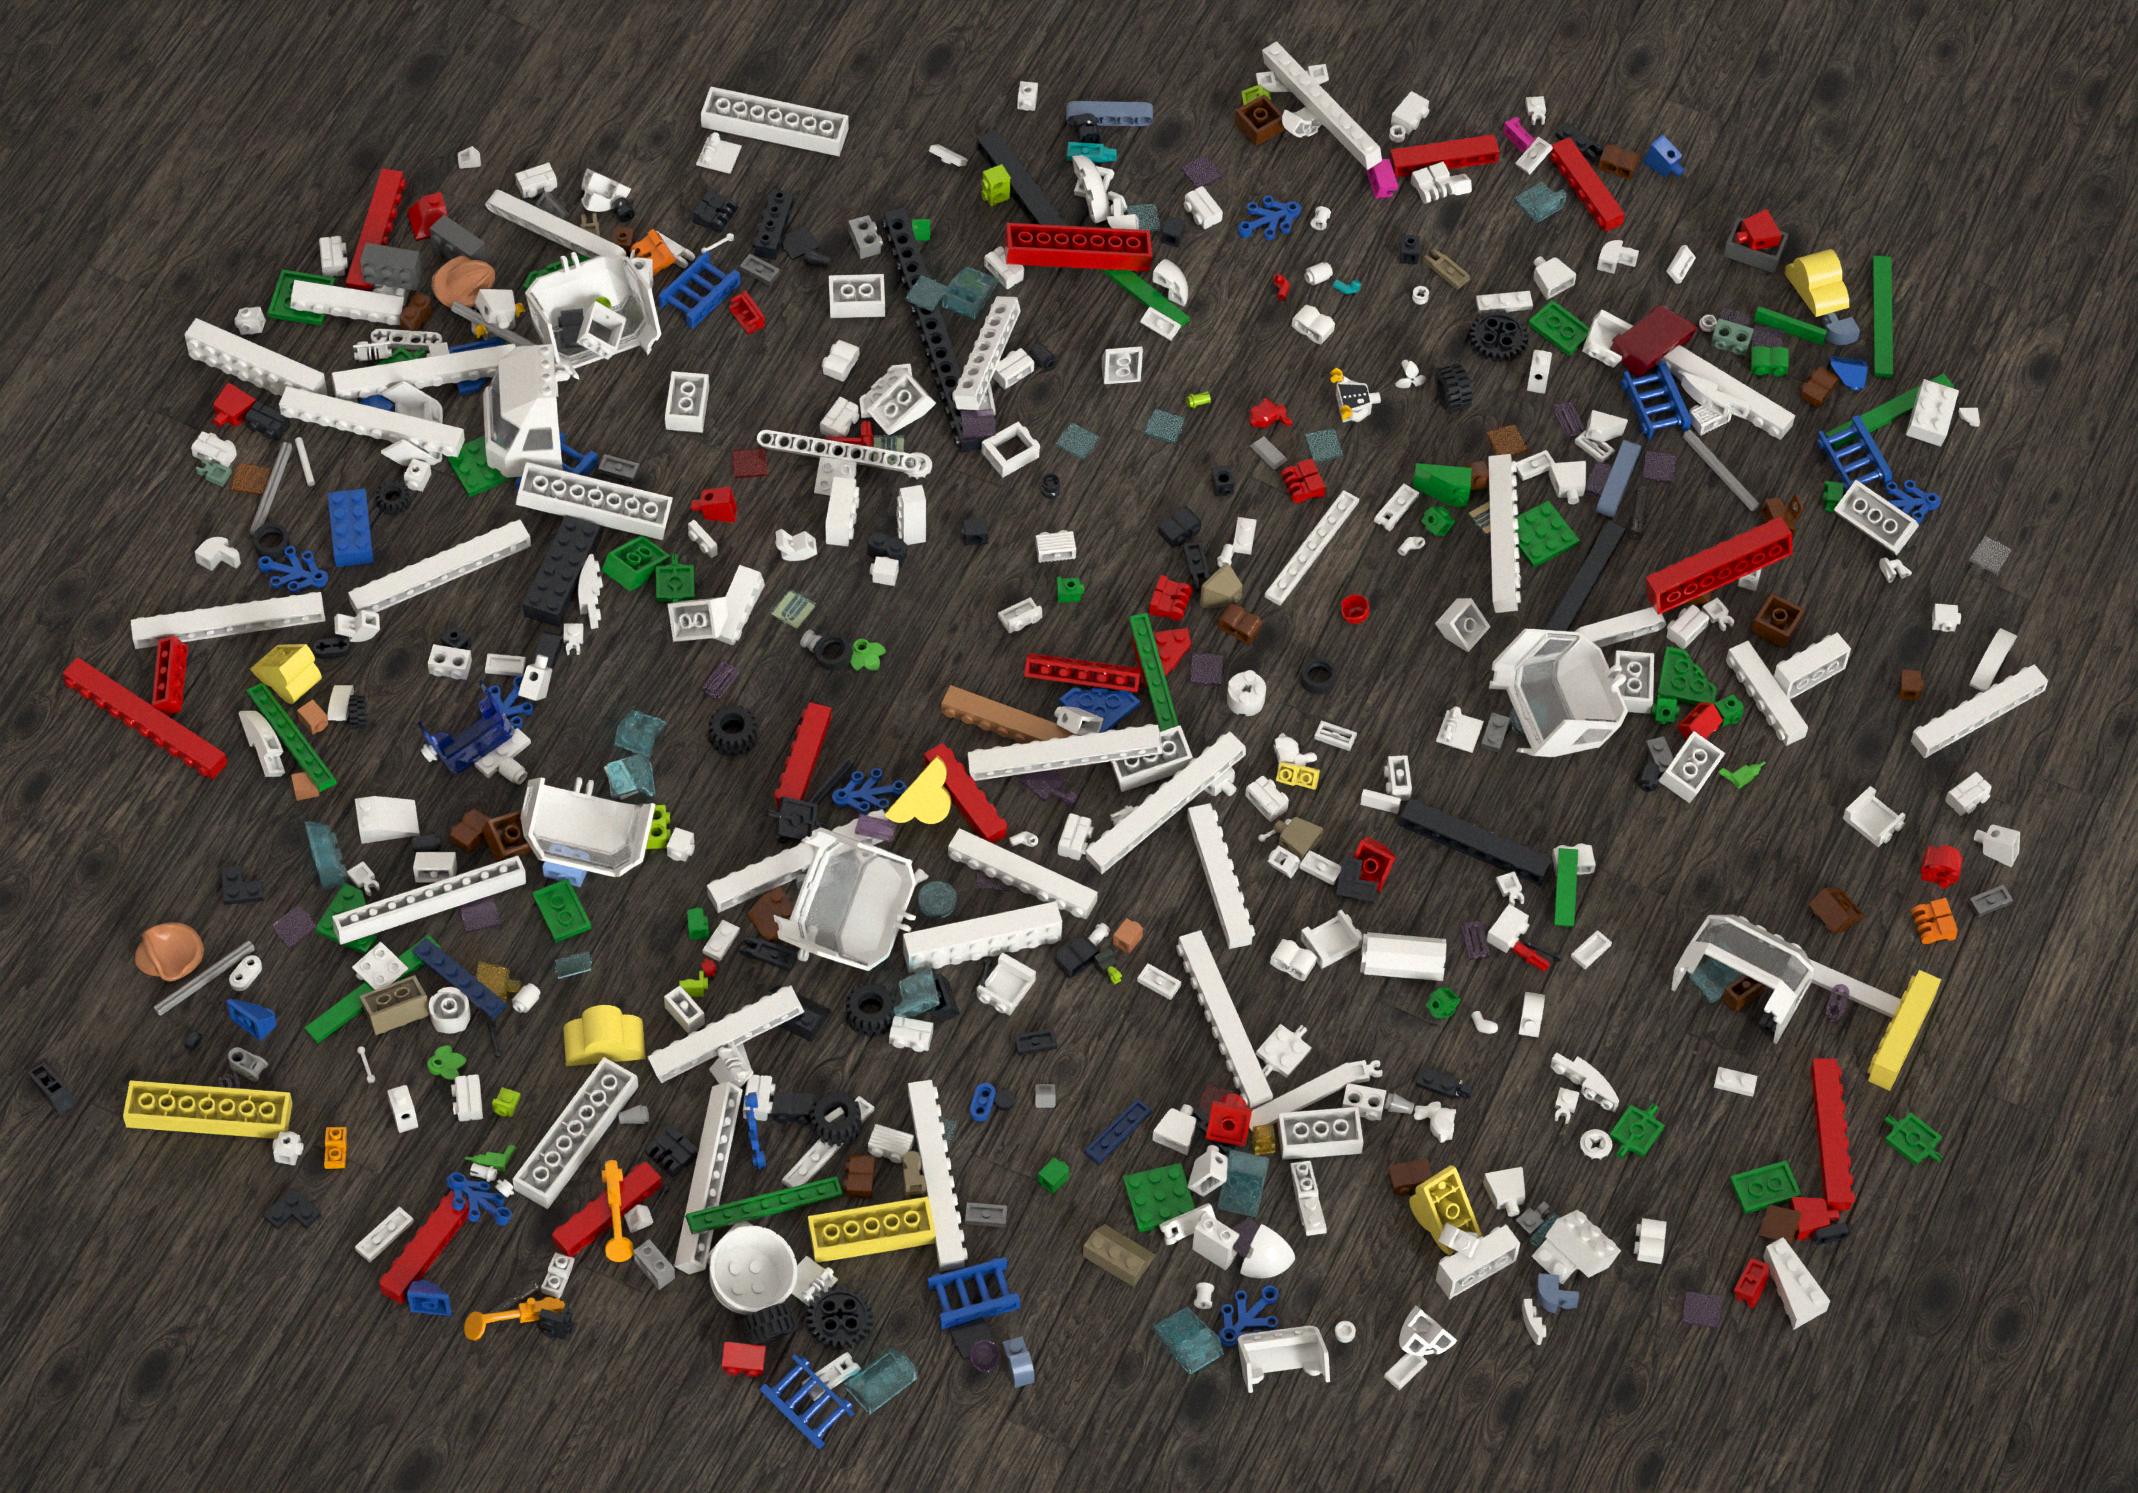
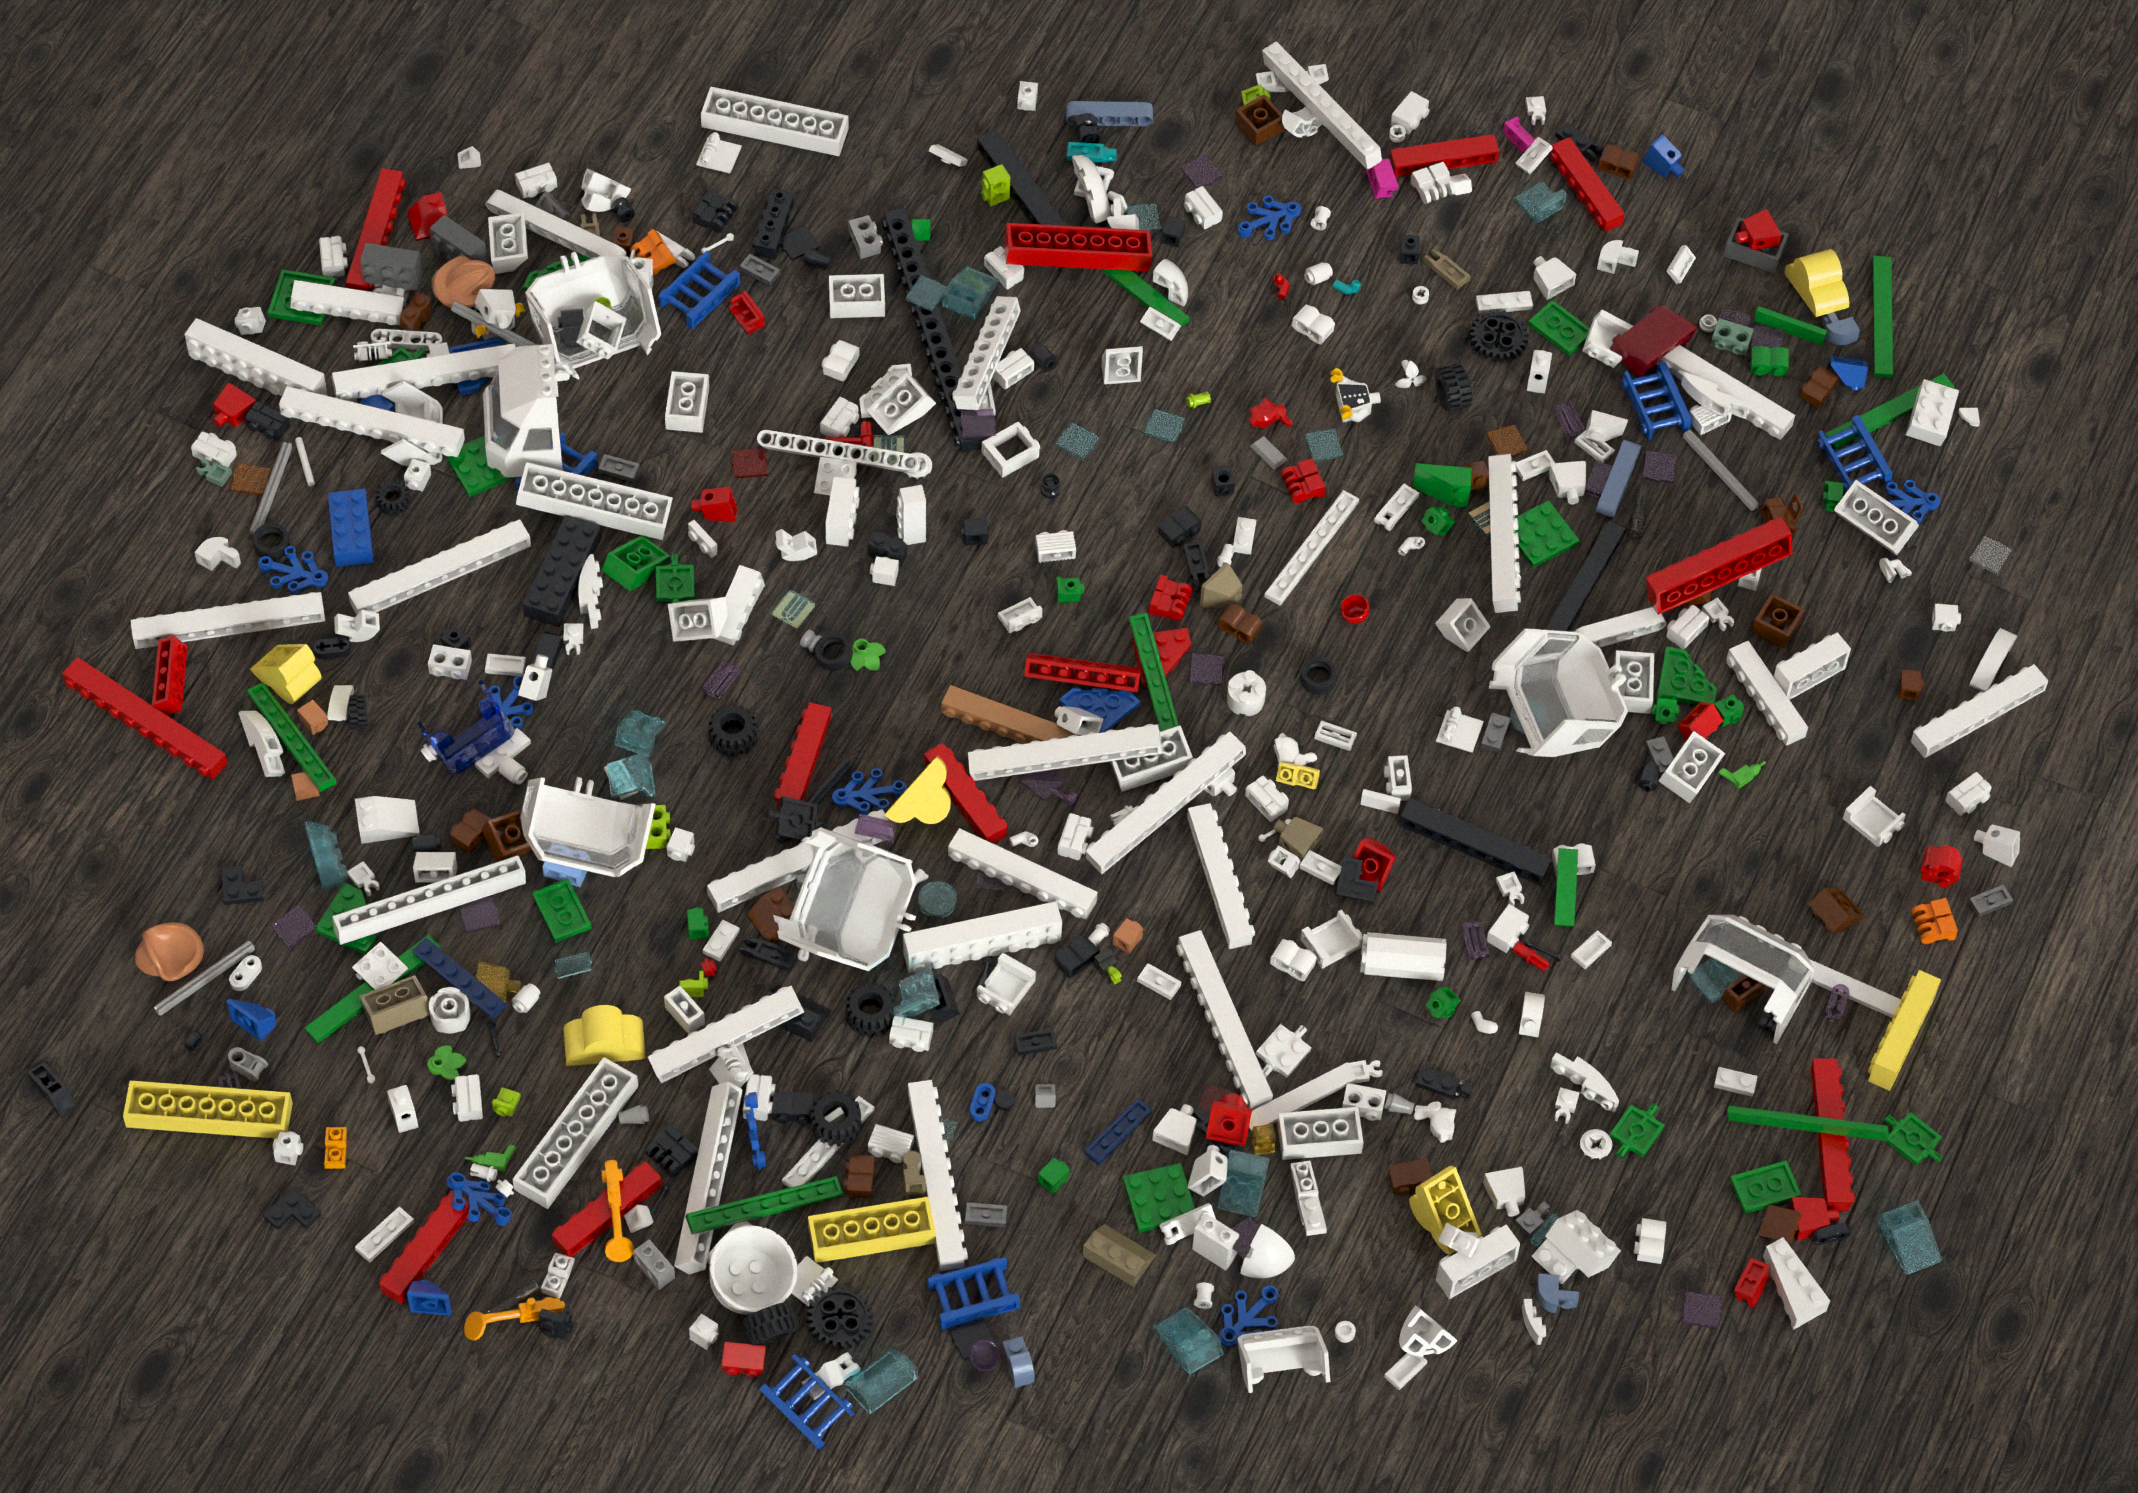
(507, 242): none -> white slope
(704, 1331): none -> white brick
(831, 1374): none -> white slope
(1808, 1123): none -> green tile
(1910, 1237): none -> clear light blue slope

